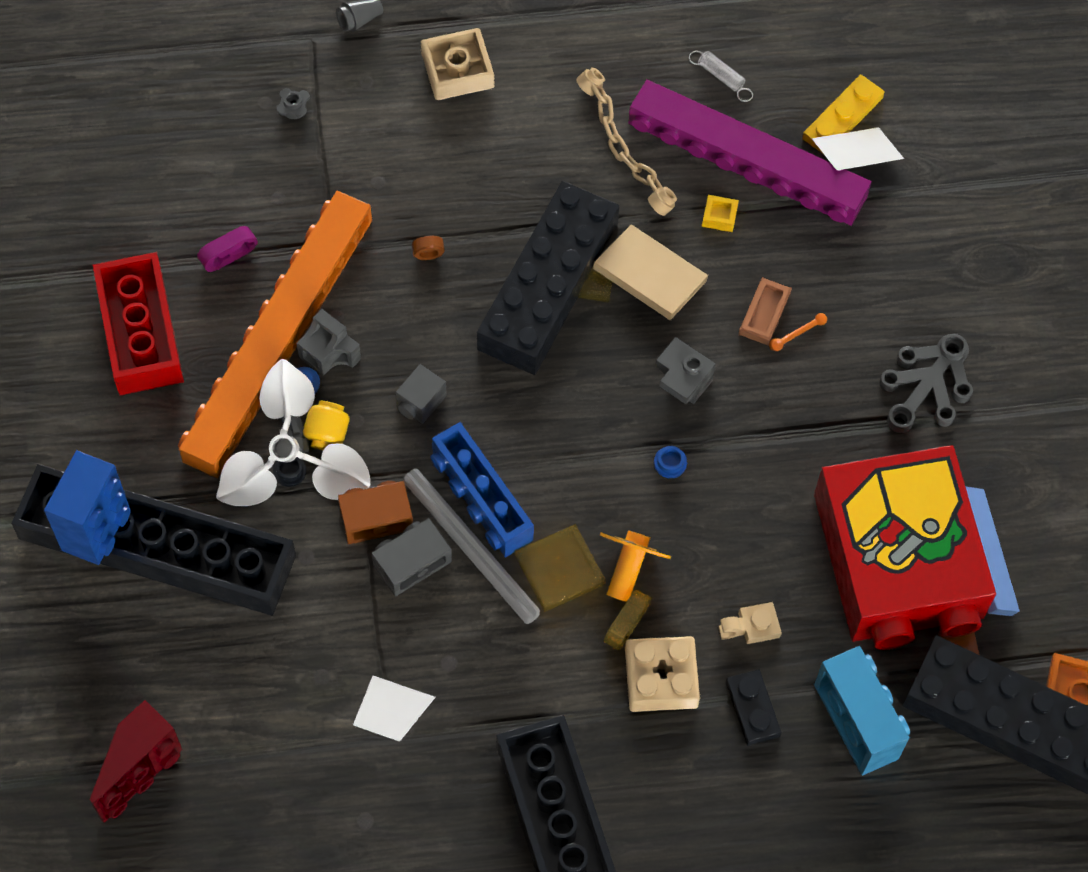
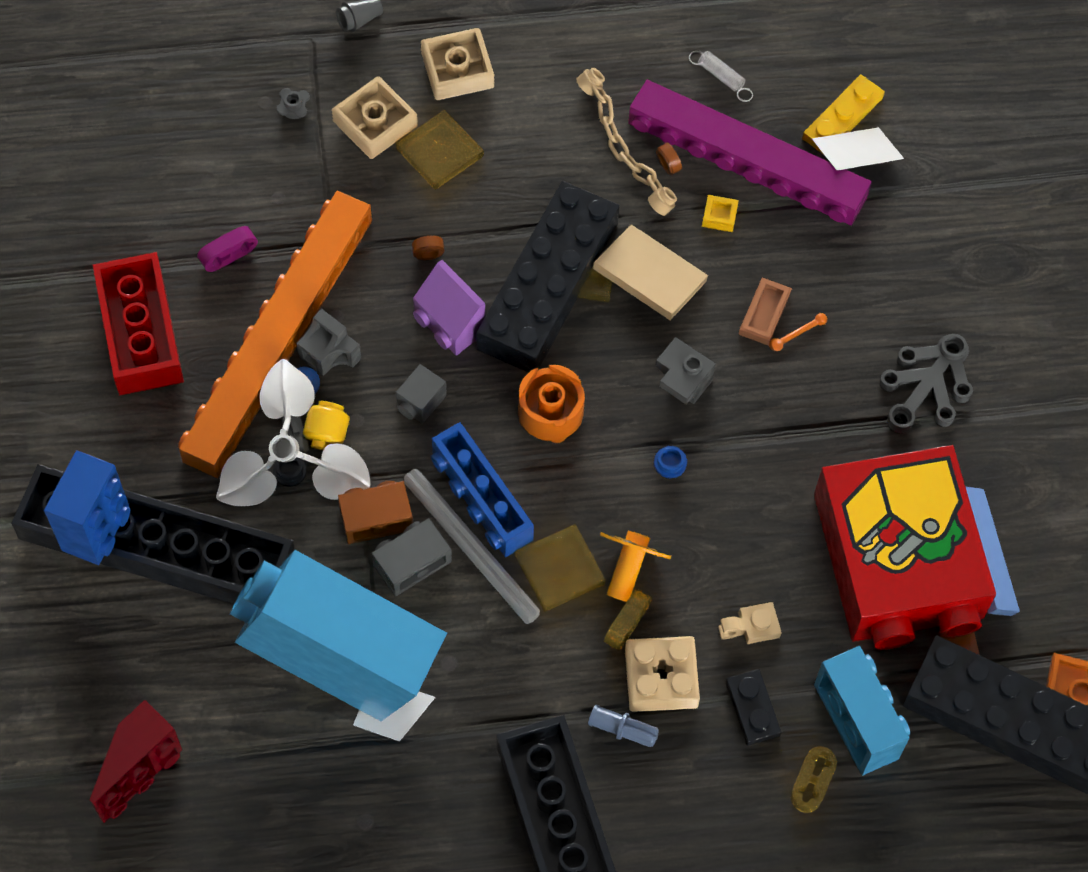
(336, 634): none -> dark azure brick
(390, 112): none -> tan brick
(439, 149): none -> clear yellow tile
(449, 309): none -> medium lavender slope
(551, 403): none -> orange brick
(623, 726): none -> sand blue axle
(668, 158): none -> dark orange tile
(821, 783): none -> clear yellow beam

